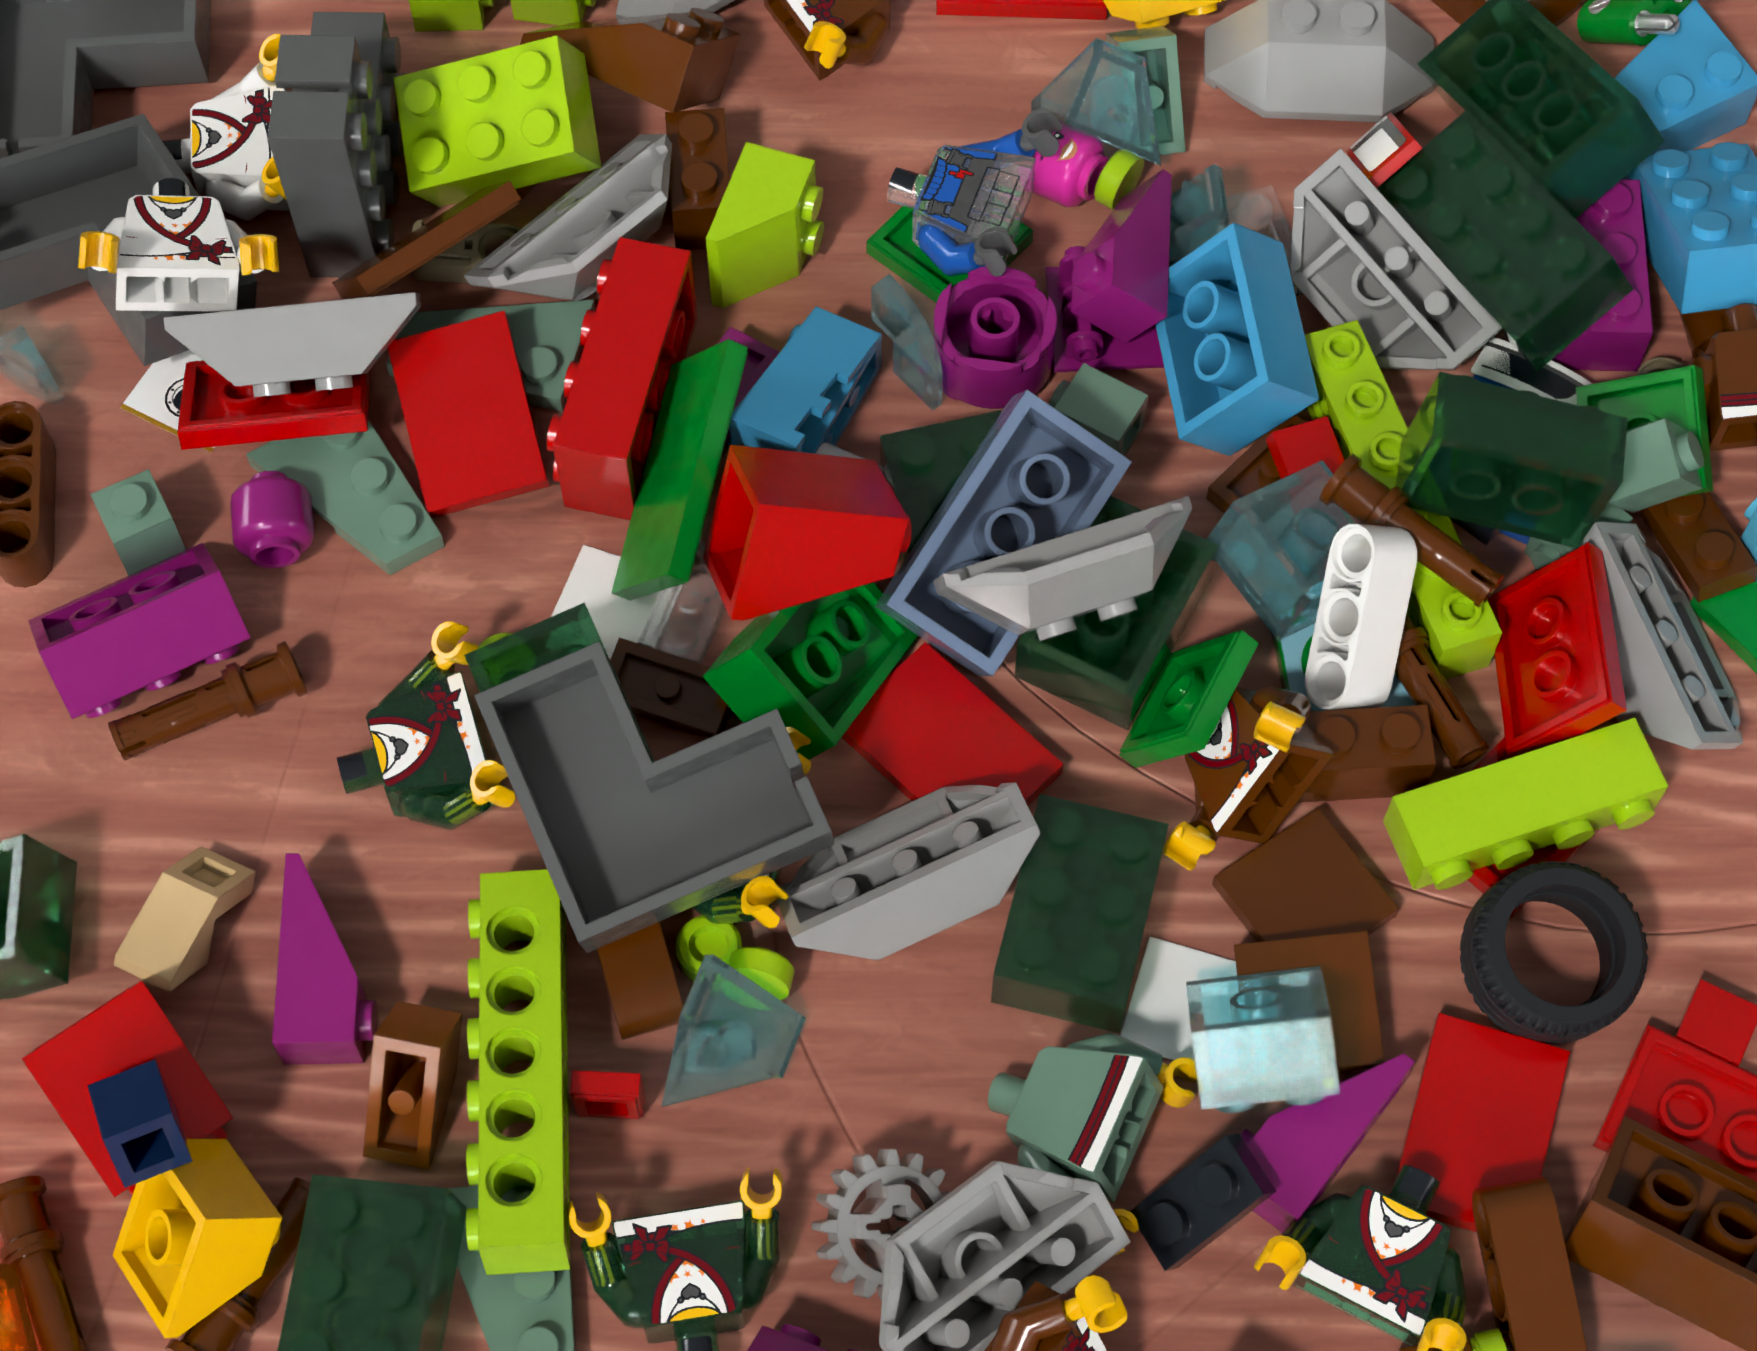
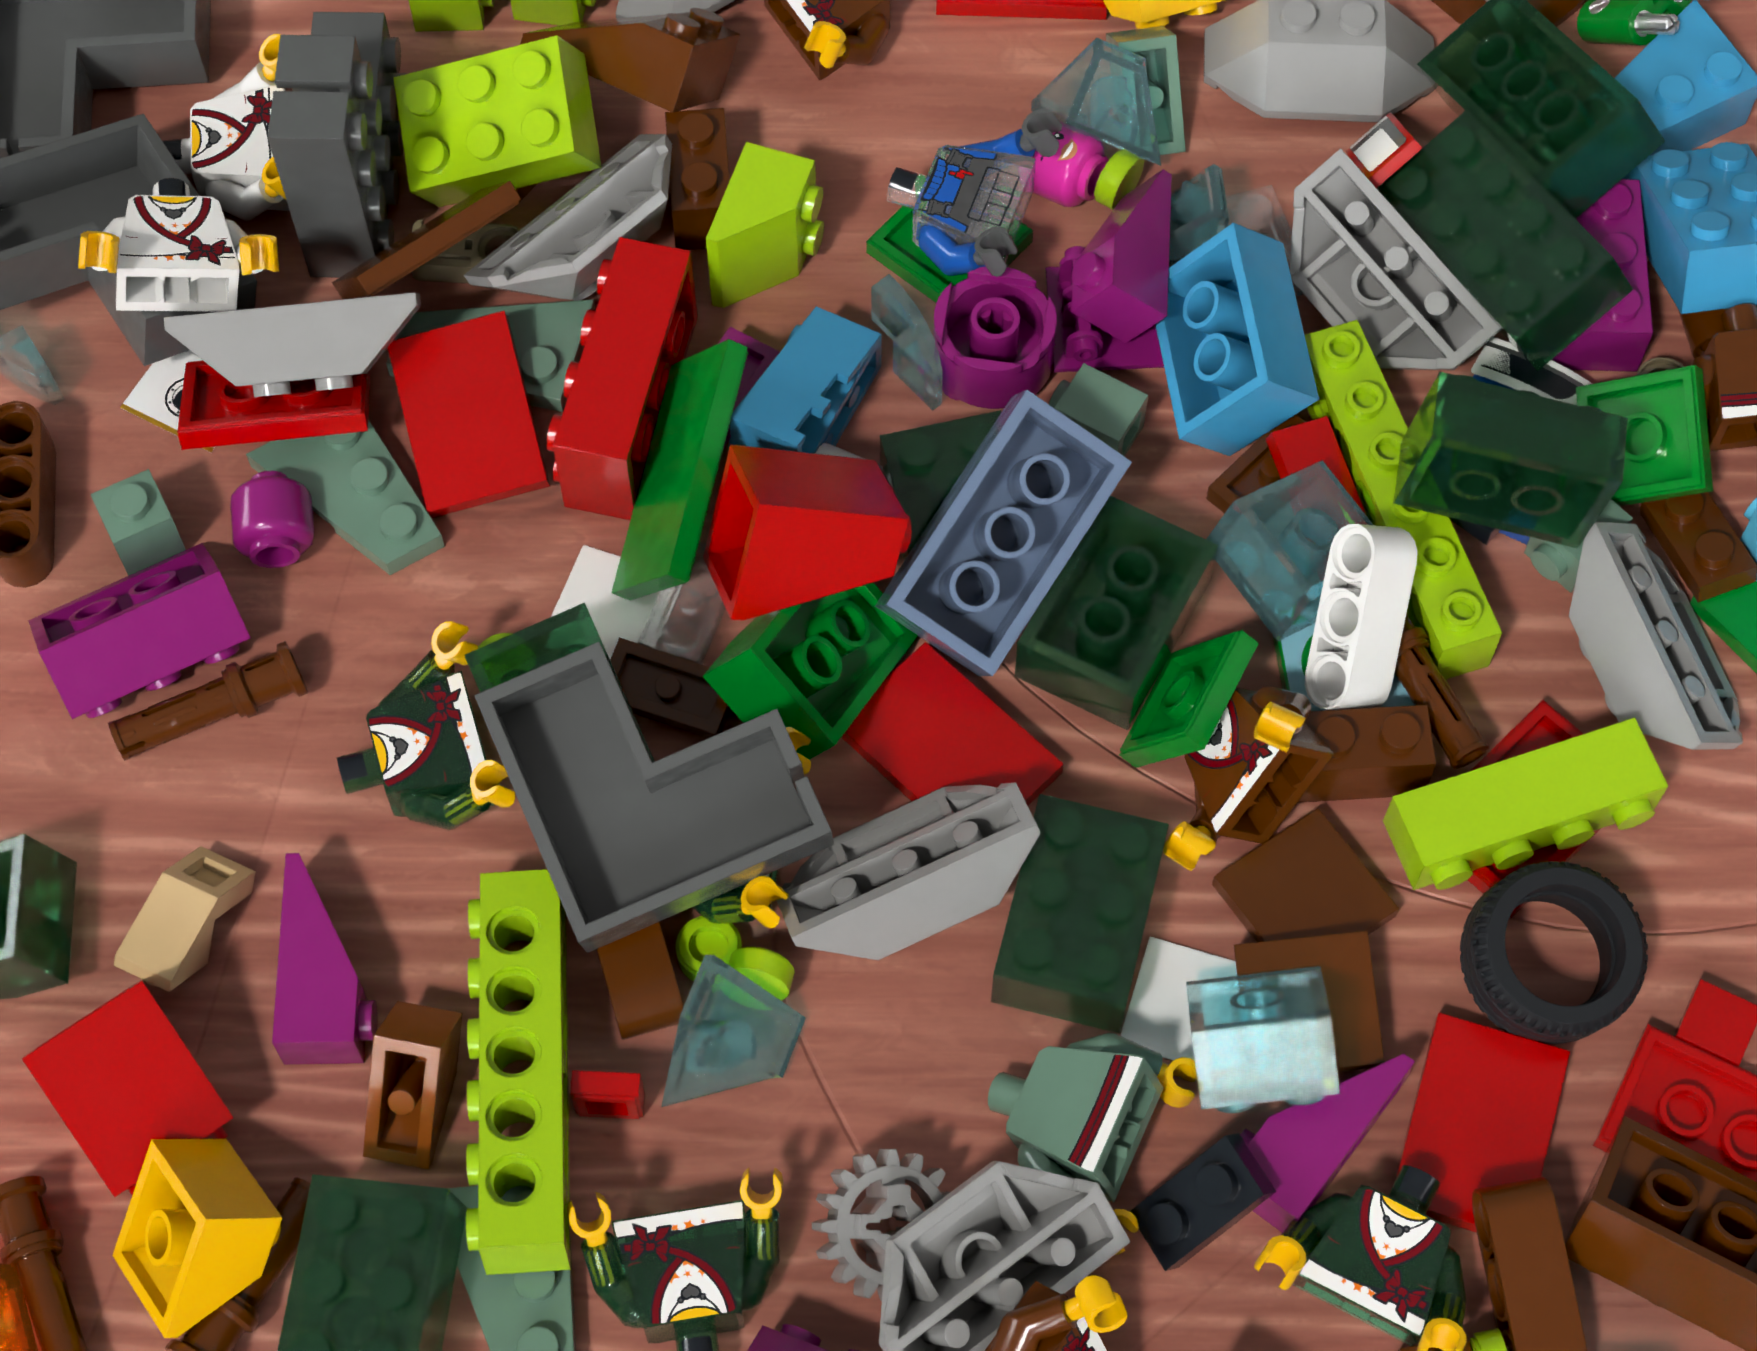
(139, 1123): dark blue brick -> none
(1071, 574): light grey wedge -> none
(1378, 505): reddish brown pin -> none
(1557, 652): red tile -> none
(1658, 466): sand green brick -> none

